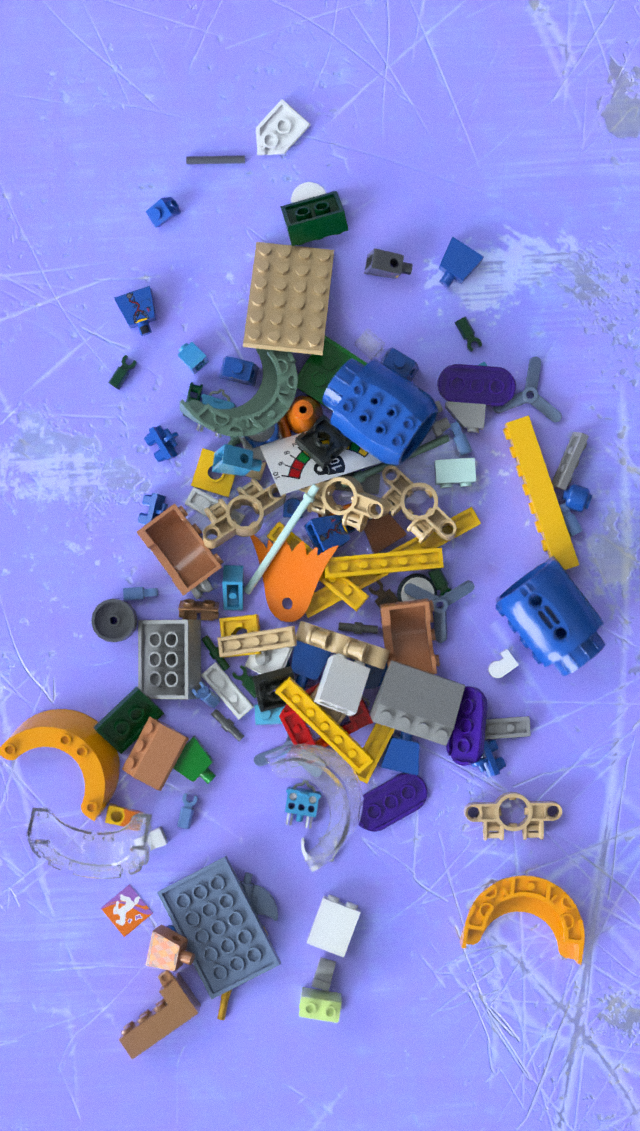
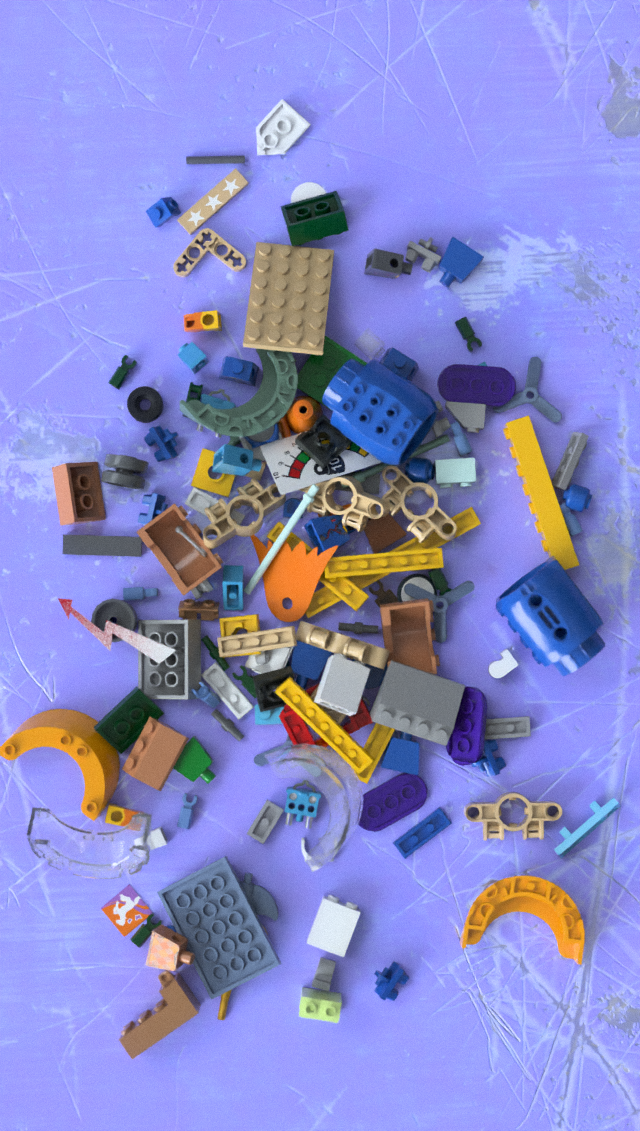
(78, 493): none -> nougat slope
(102, 545): none -> dark grey tile
(125, 470): none -> dark grey wheel
(137, 396): none -> black tyre
(138, 309): blue torso -> none
(144, 931): none -> dark green bar
(149, 647): none -> sticker
(179, 529): none -> light grey hinge
(203, 321): none -> leg
(212, 247): none -> tan beam
(213, 201): none -> tan tile
(265, 821): none -> light grey plate
(387, 980): none -> blue hips
(415, 250): none -> light grey hips
(420, 470): none -> blue head
(422, 833): none -> blue tile
(585, 829): none -> medium azure hinge

